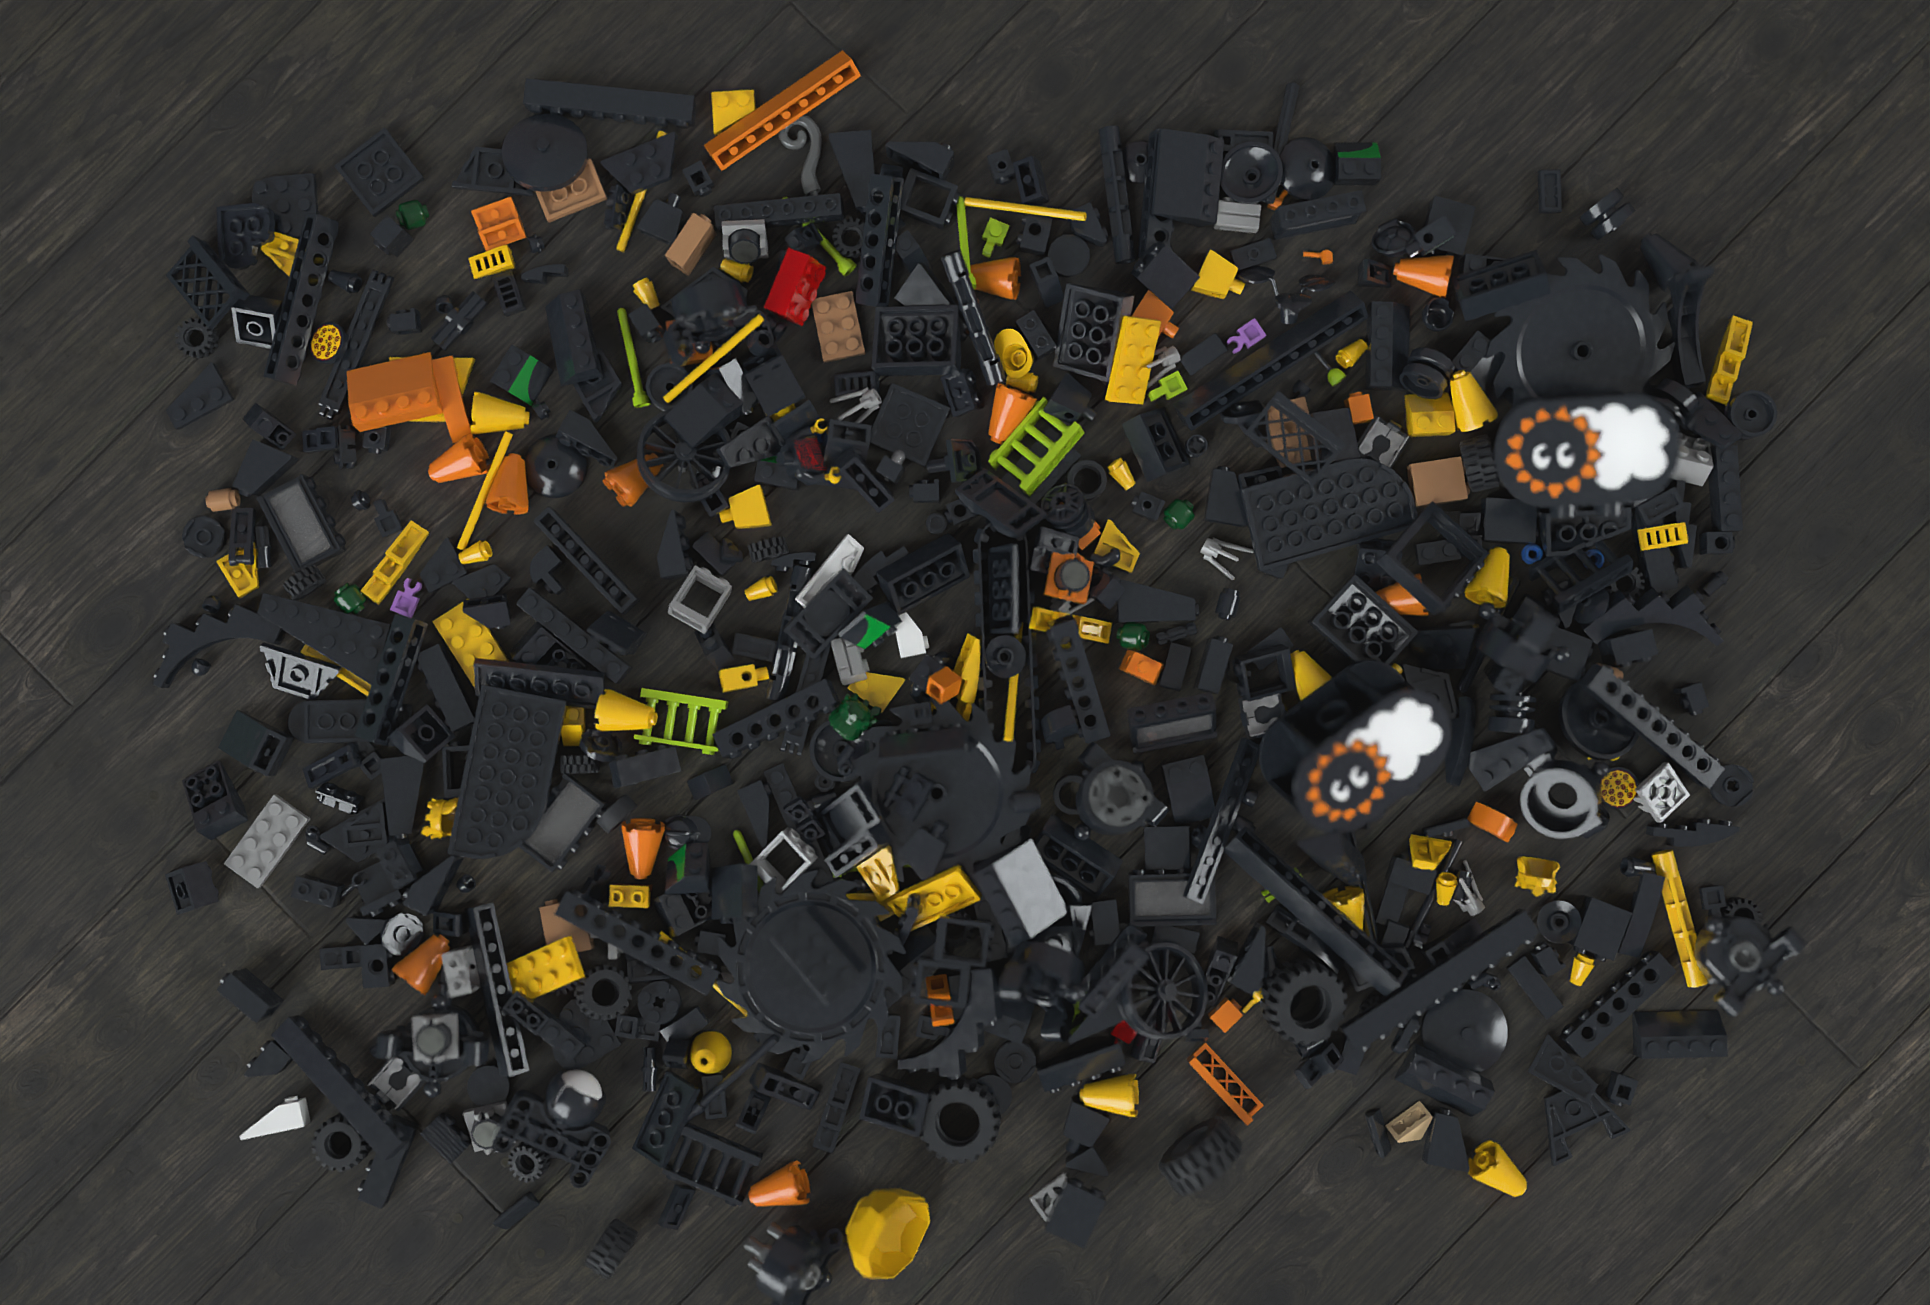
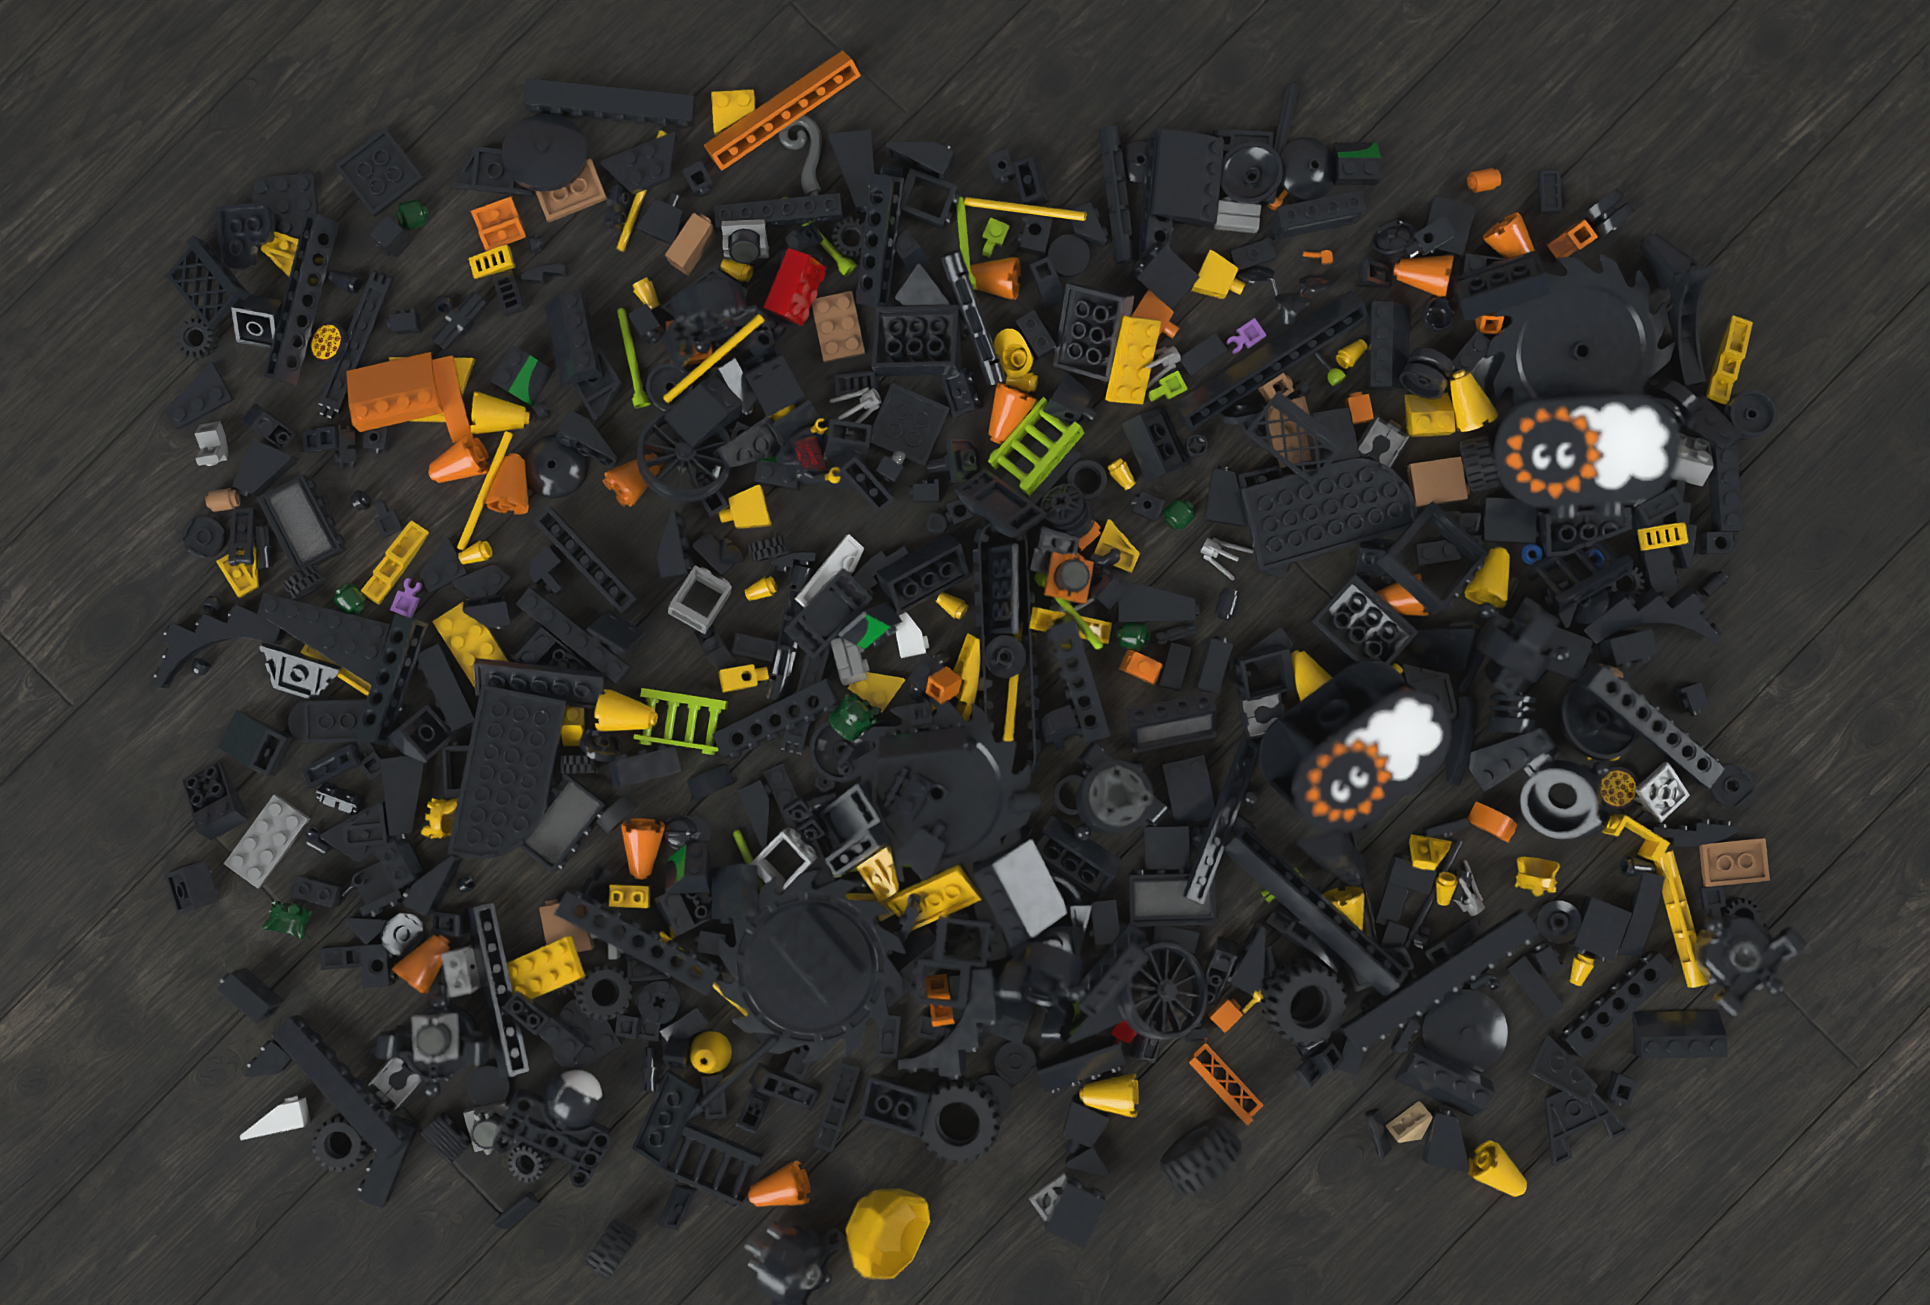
(211, 443): none -> light grey brick
(287, 919): none -> dark green hair
(952, 605): none -> yellow cone
(1041, 581): none -> lime piece
(1283, 382): none -> medium nougat brick
(1484, 180): none -> orange brick
(1489, 324): none -> orange brick
(1509, 237): none -> orange cone
(1572, 239): none -> orange brick
(1652, 848): none -> yellow panel
(1734, 862): none -> medium nougat plate

